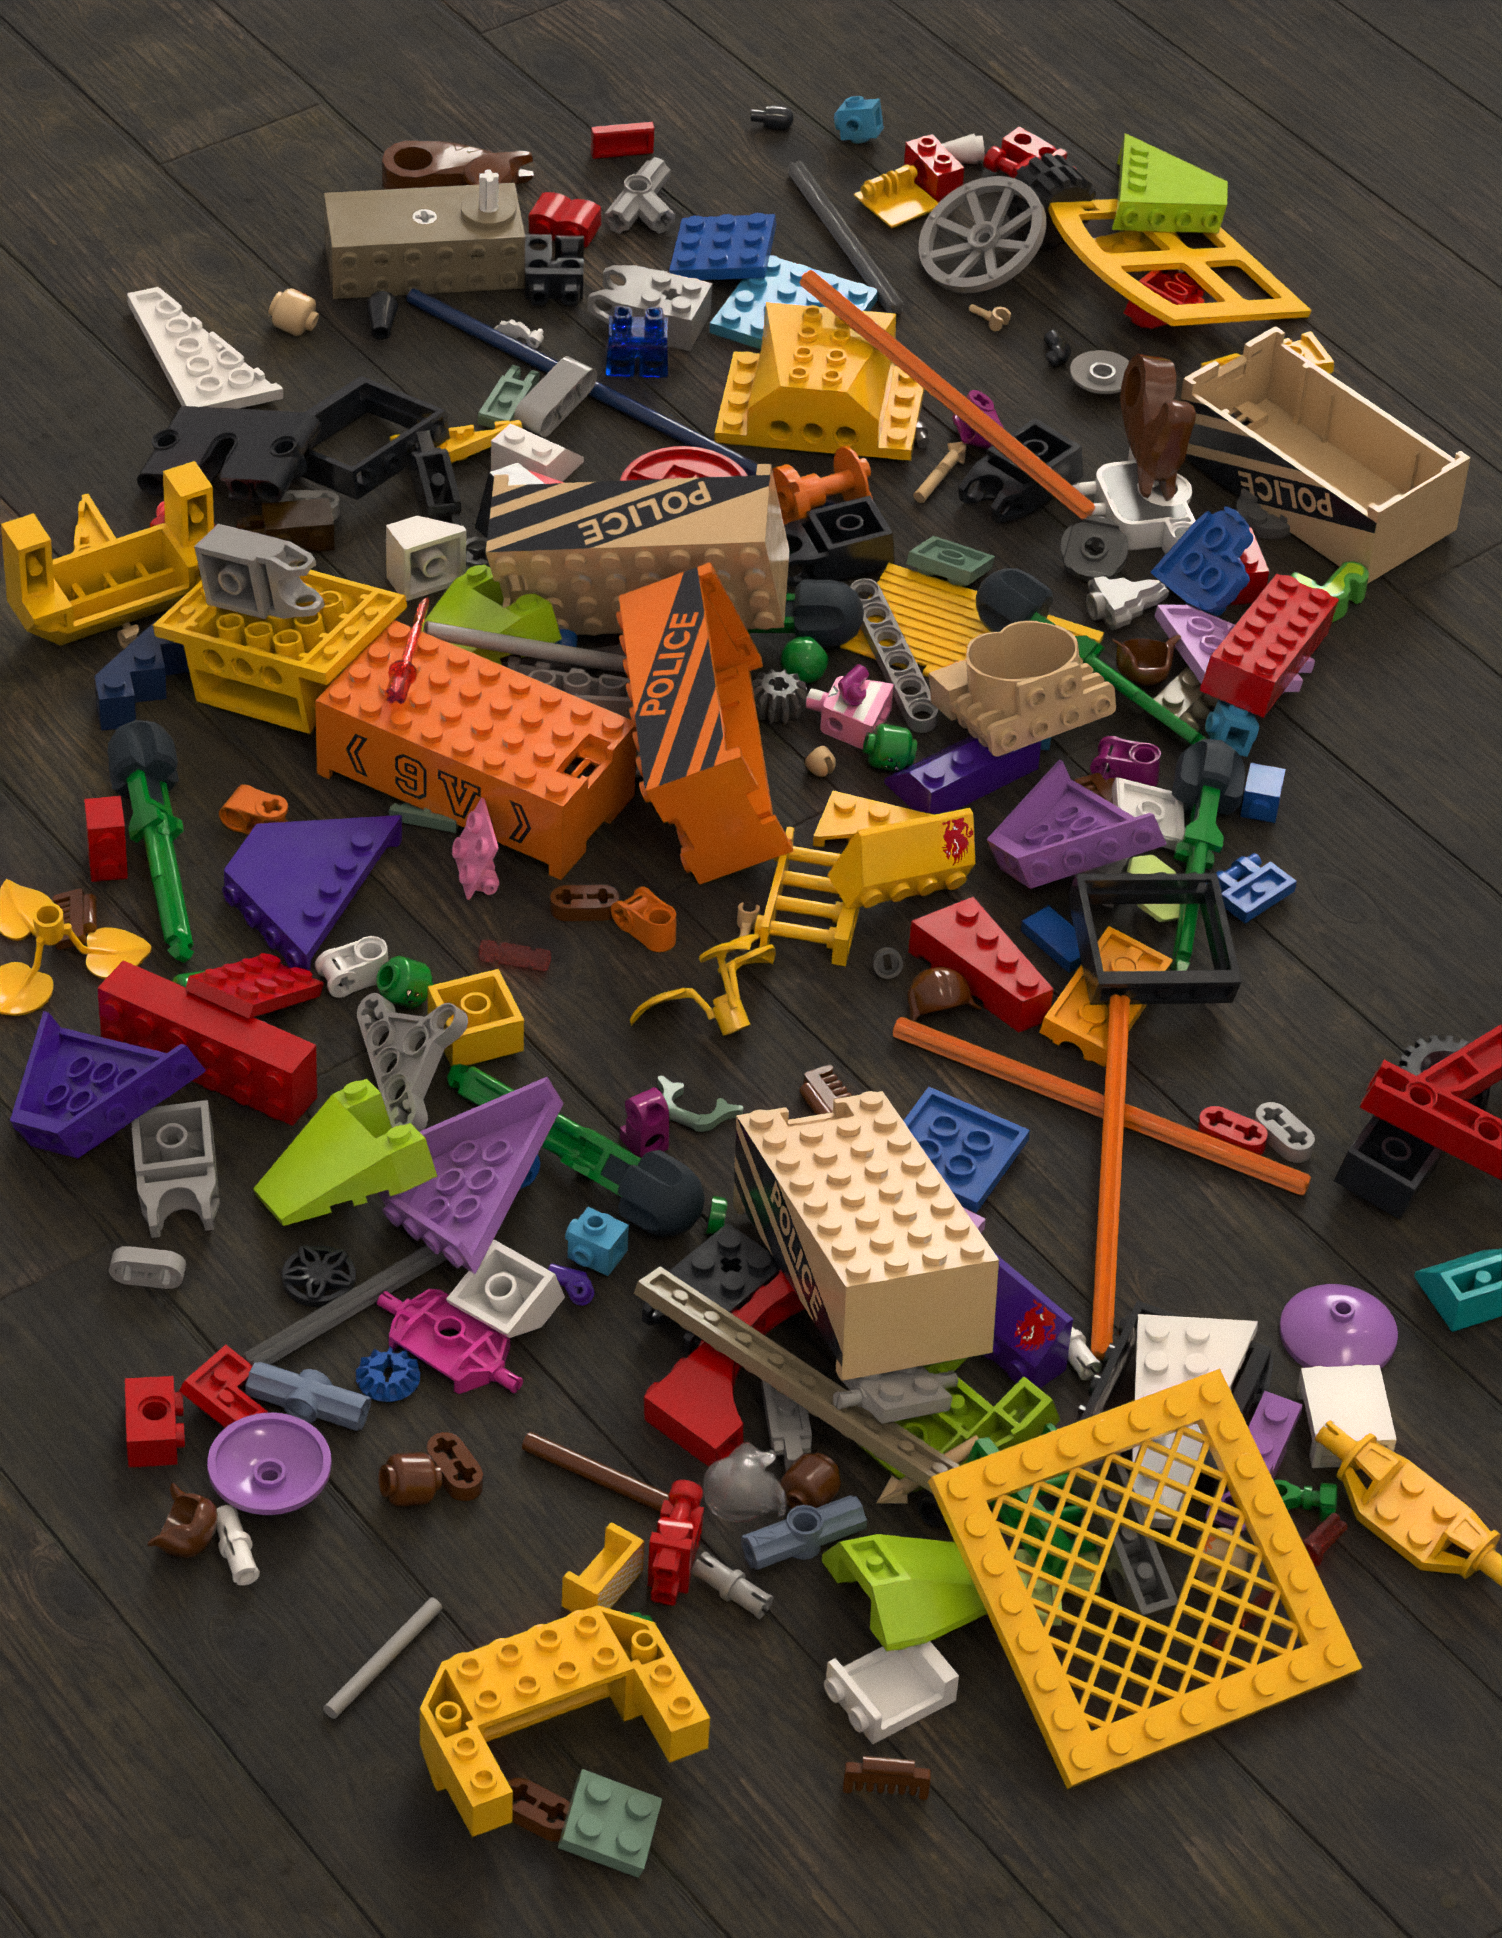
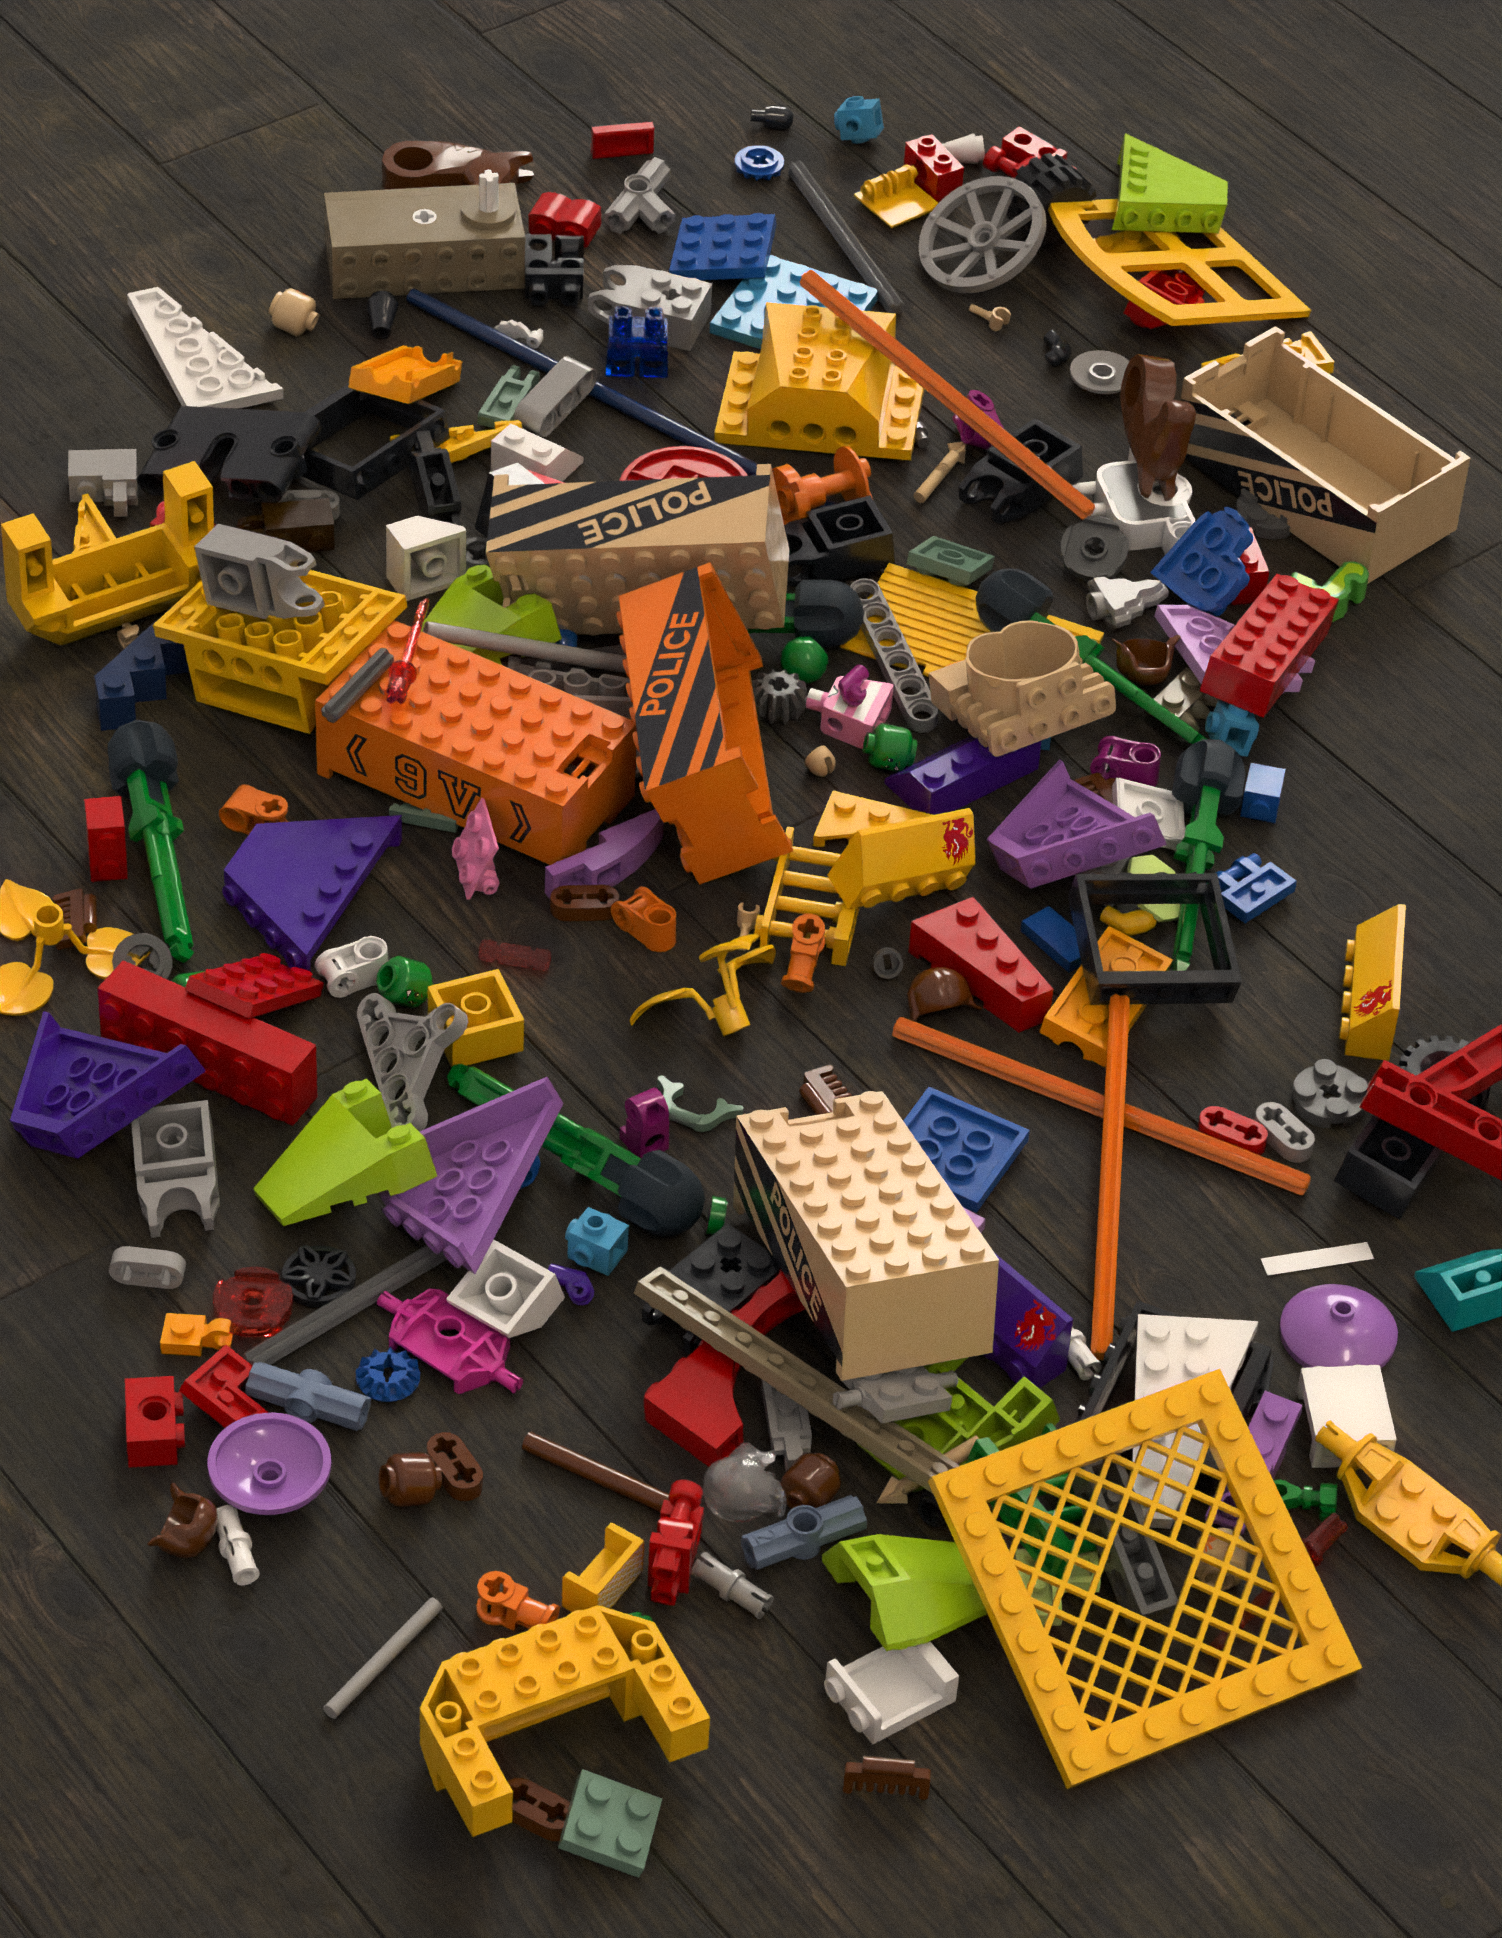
(105, 476): none -> light grey hinge
(138, 946): none -> dark grey gear
(190, 1333): none -> light orange plate
(259, 1320): none -> clear red plate
(357, 685): none -> dark grey axle
(405, 374): none -> light orange gear
(512, 1604): none -> orange connector
(616, 857): none -> medium lavender slope
(751, 162): none -> blue gear
(804, 953): none -> orange connector
(1129, 923): none -> yellow arm
(1317, 1258): none -> white sticker
(1332, 1079): none -> plate
(1373, 985): none -> yellow slope

